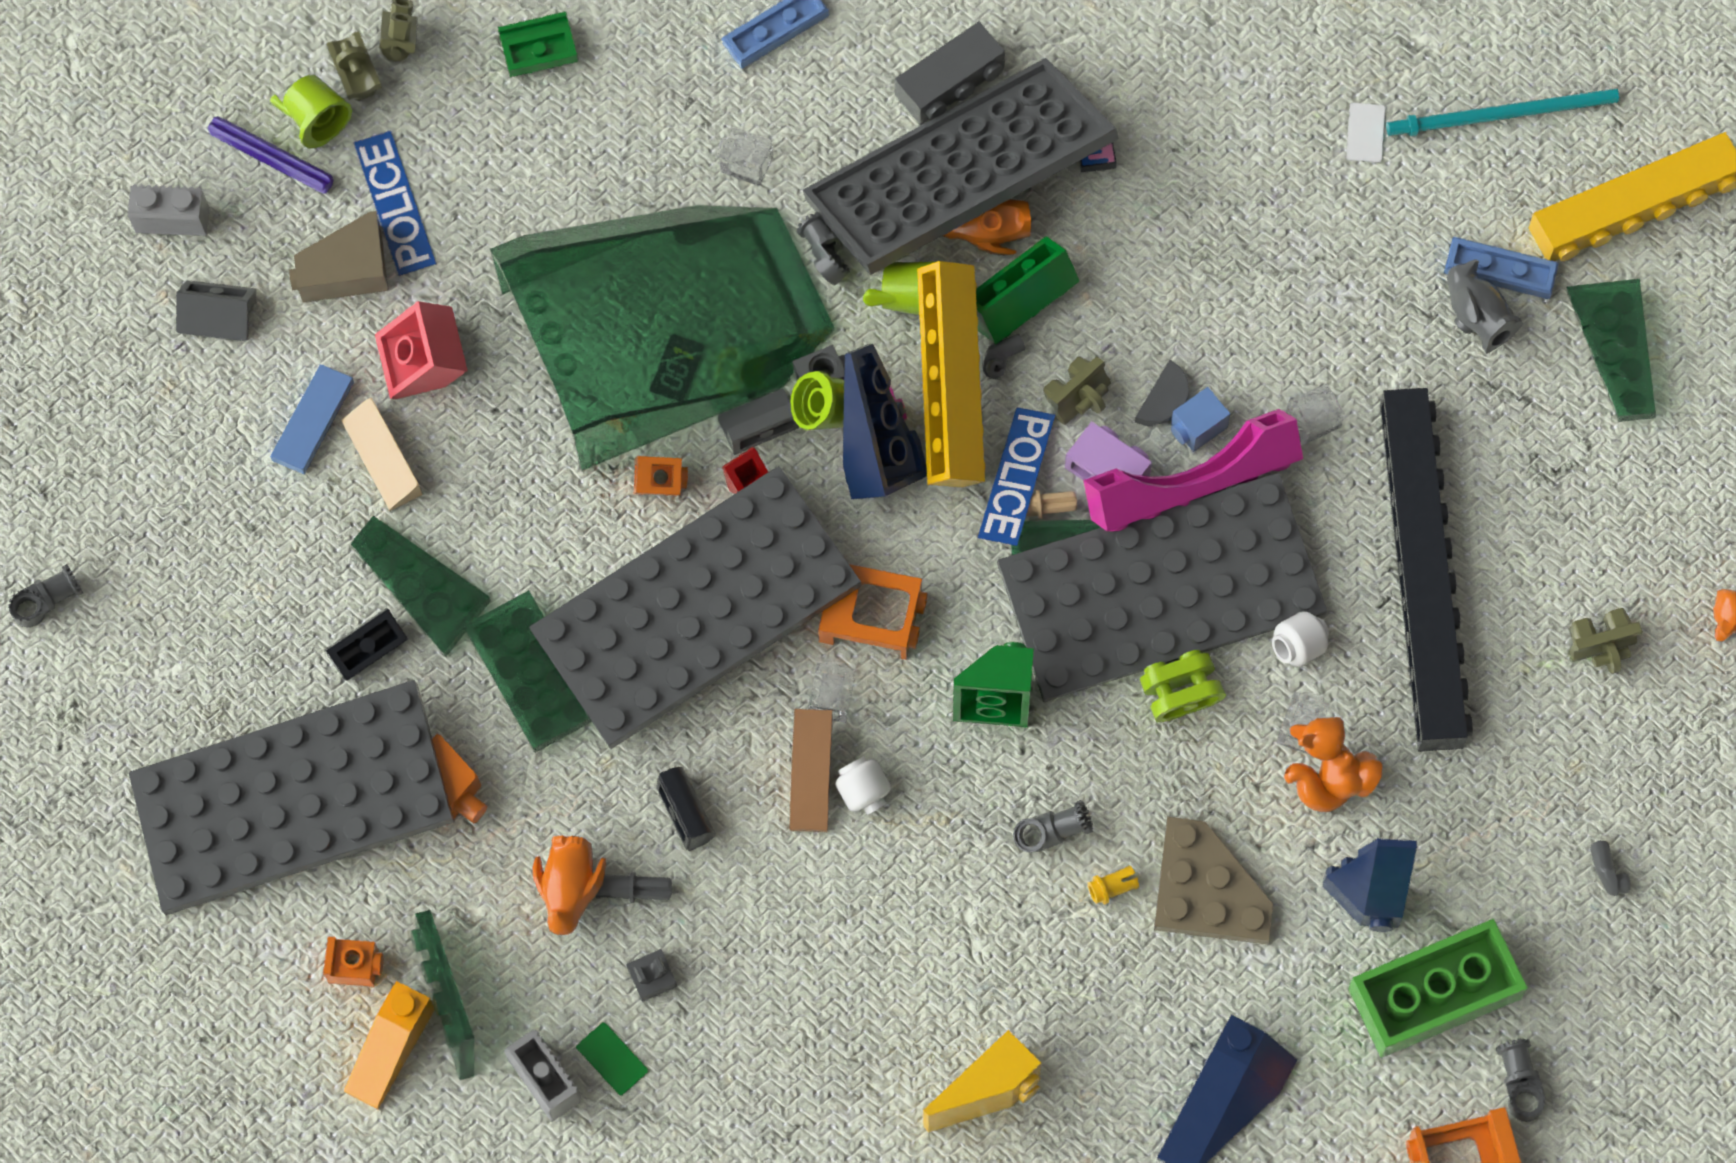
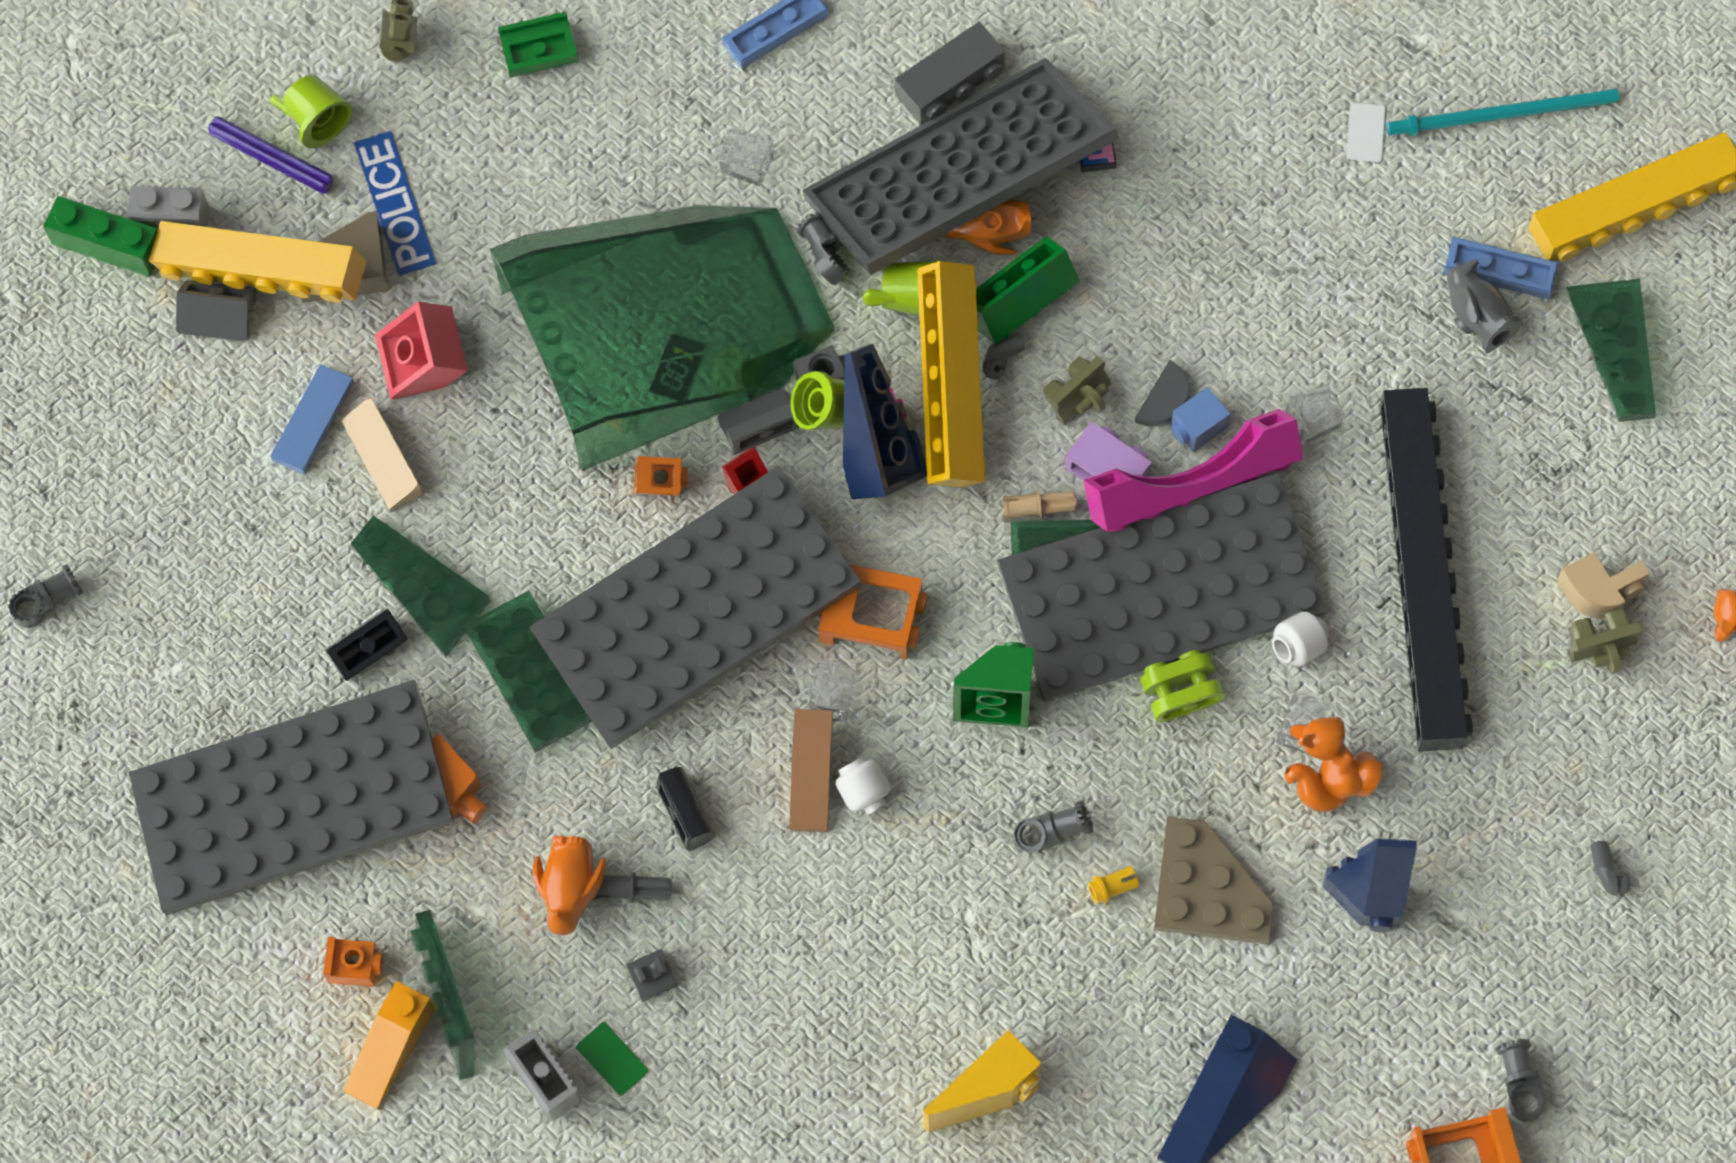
(101, 235): none -> green brick
(257, 261): none -> yellow brick
(354, 67): olive hips -> none
(1016, 476): blue sticker -> none
(1437, 988): bright green brick -> none
(1594, 591): none -> tan brick

